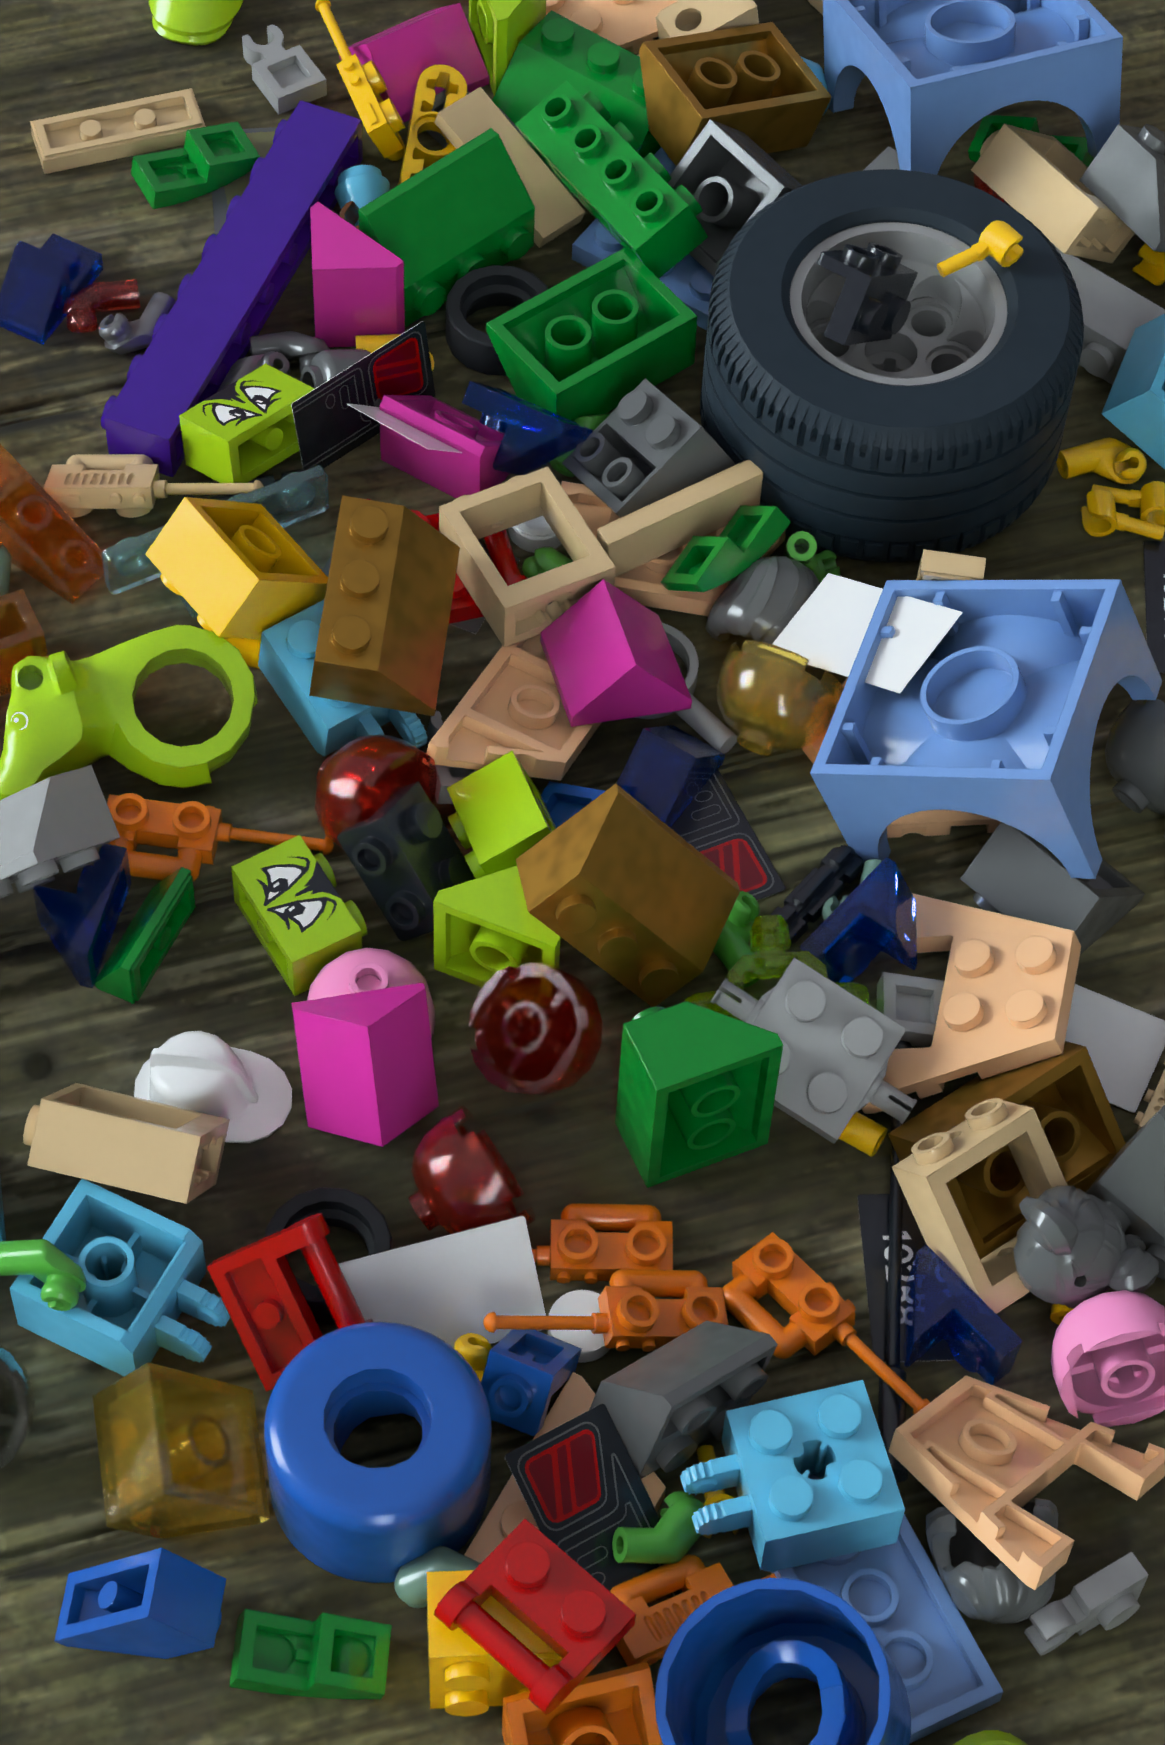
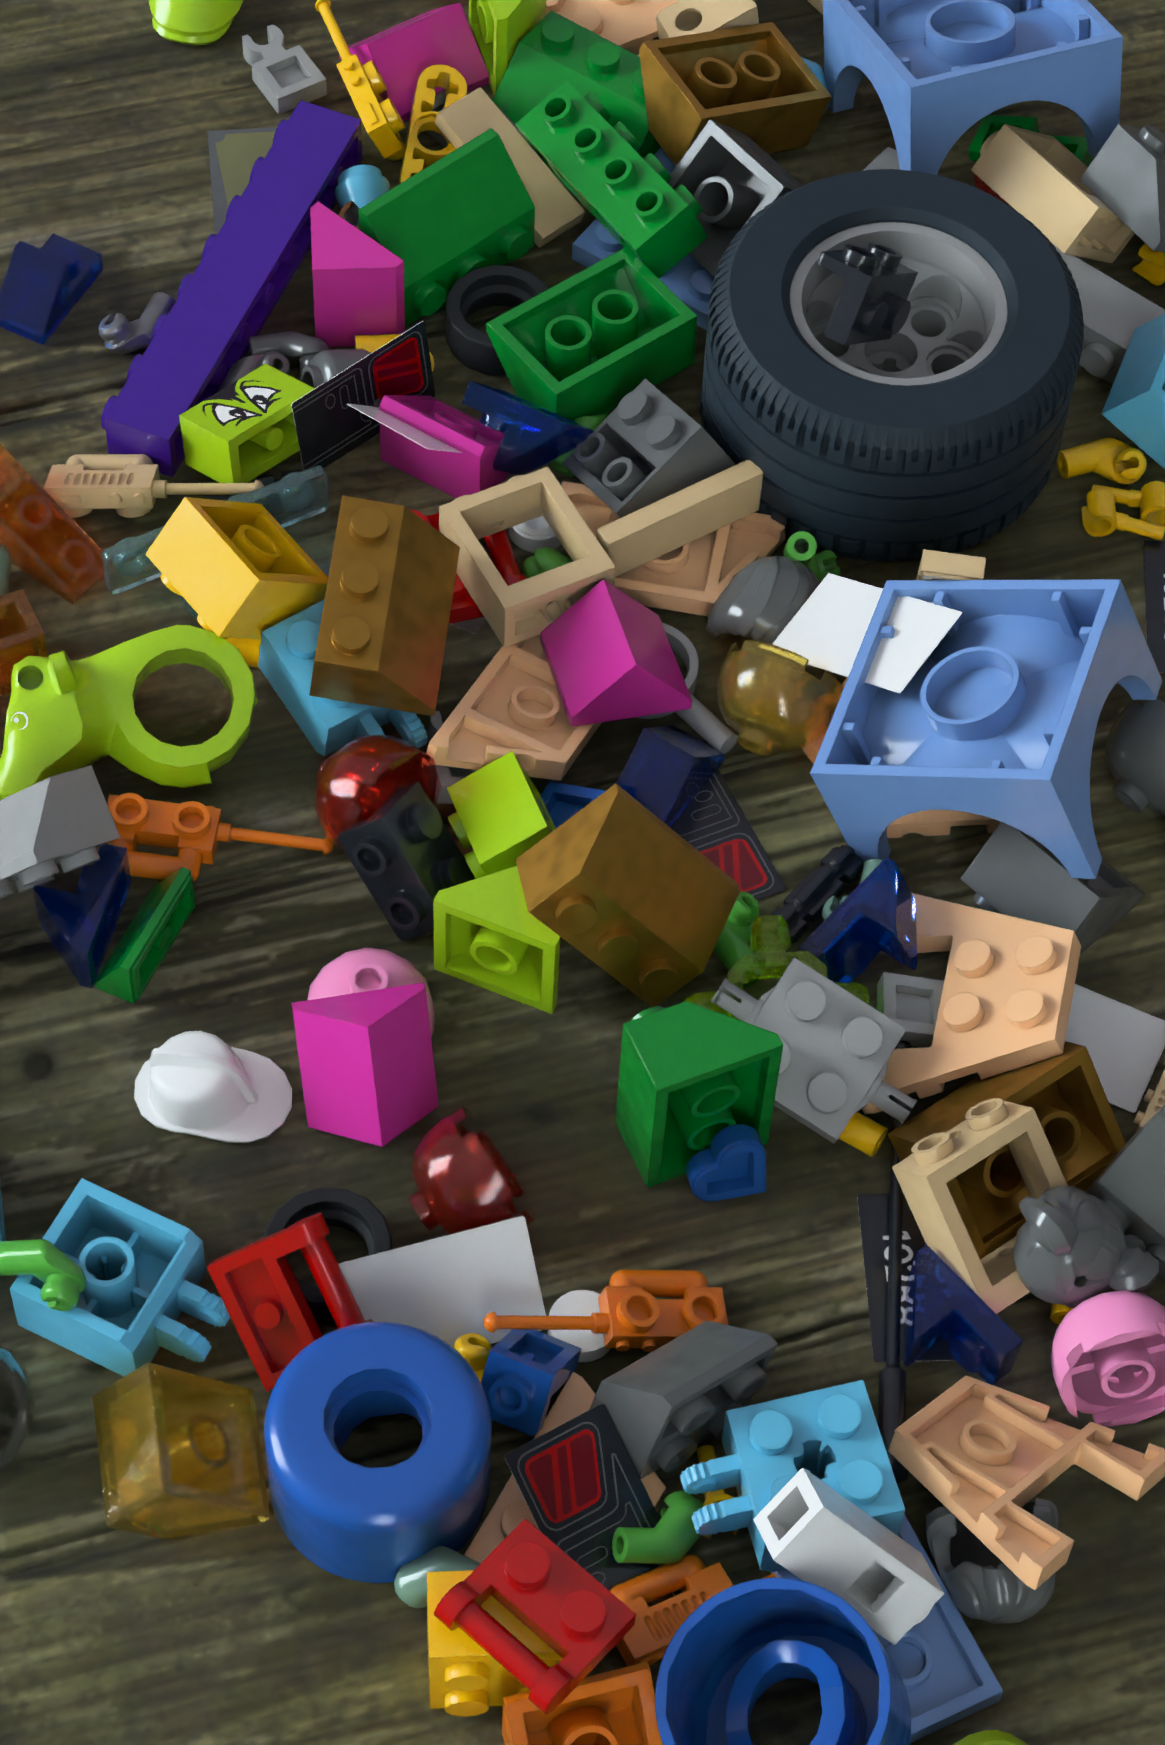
(99, 297): clear red arm -> none
(115, 130): tan tile -> none
(126, 1142): tan window -> none
(142, 1606): blue slope -> none
(207, 162): green slope -> none
(296, 910): lime brick -> none
(310, 1658): green slope -> none
(535, 1029): clear red cylinder -> none
(593, 1256): orange piece -> none
(715, 560): green slope -> none
(730, 1167): none -> blue tile
(815, 1309): orange piece -> none
(848, 1553): none -> white brick
(996, 240): yellow hand -> none
(1100, 1599): light grey plate -> none

